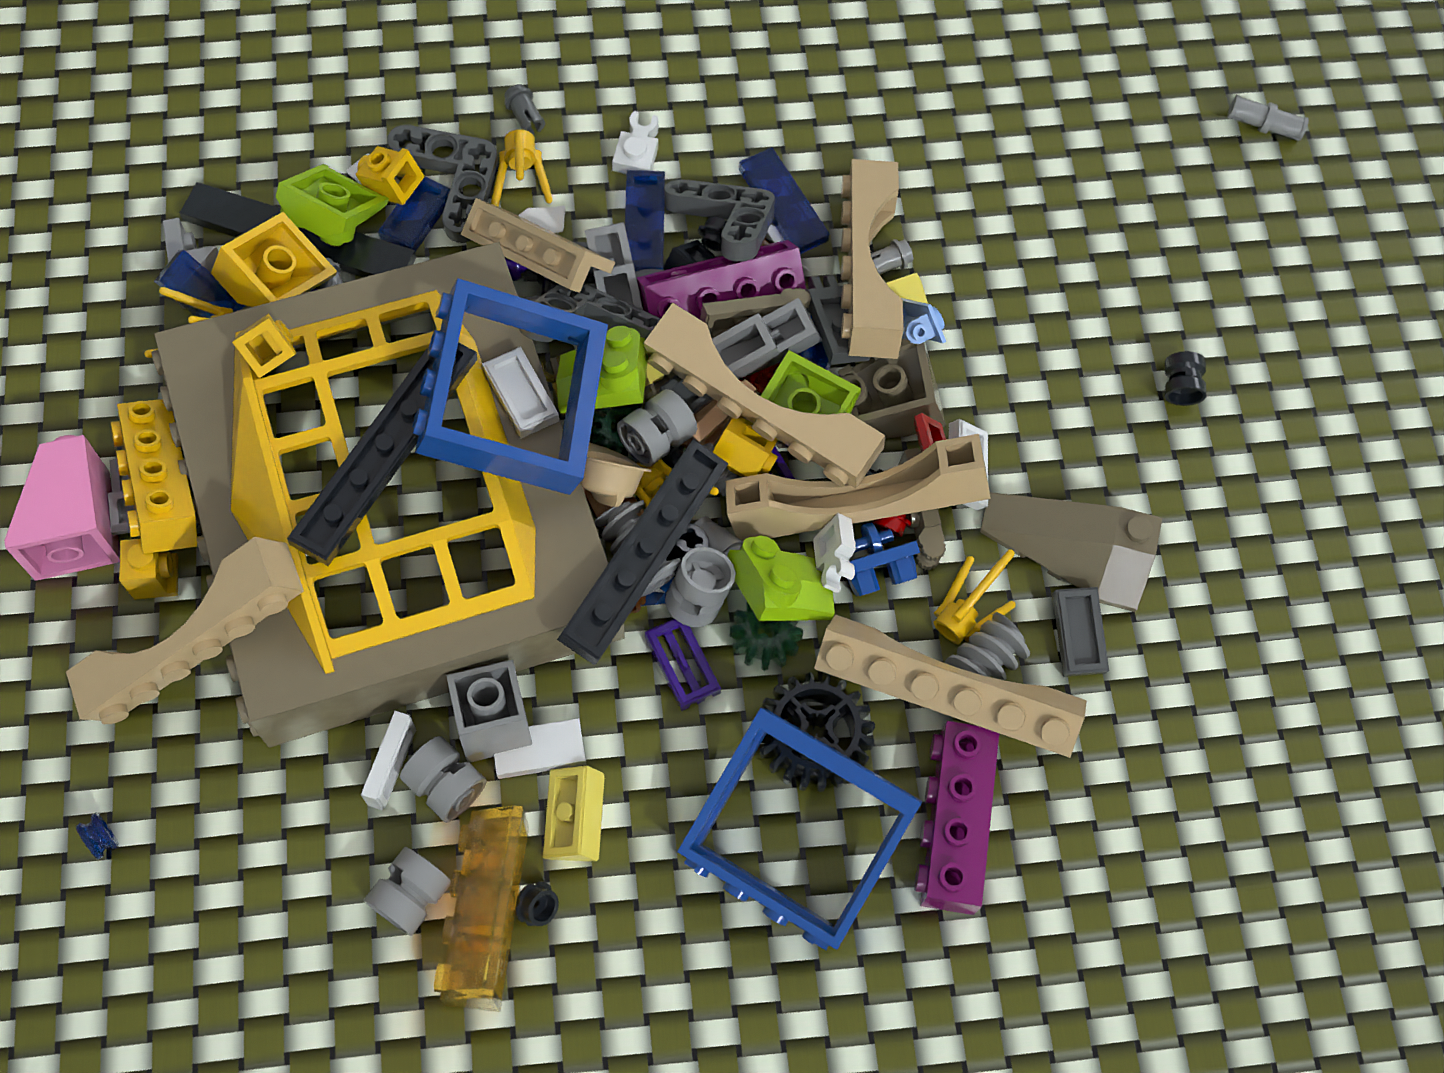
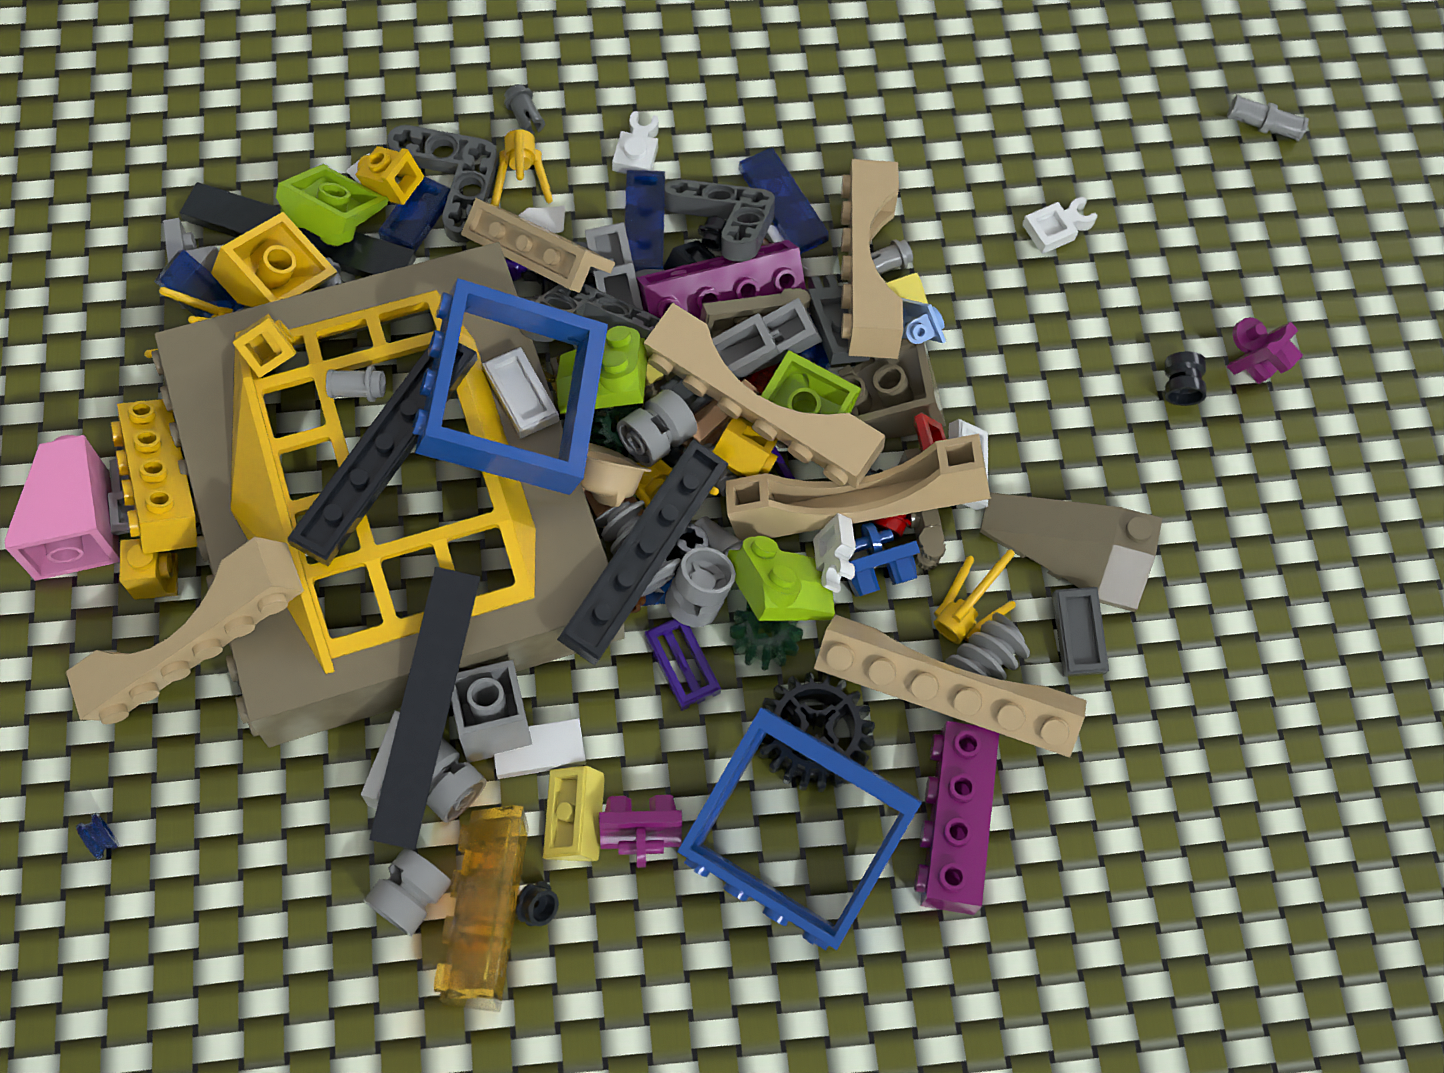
(356, 383): none -> light grey pin
(424, 708): none -> black tile
(640, 830): none -> magenta hips
(1055, 227): none -> white plate
(1263, 350): none -> magenta hips

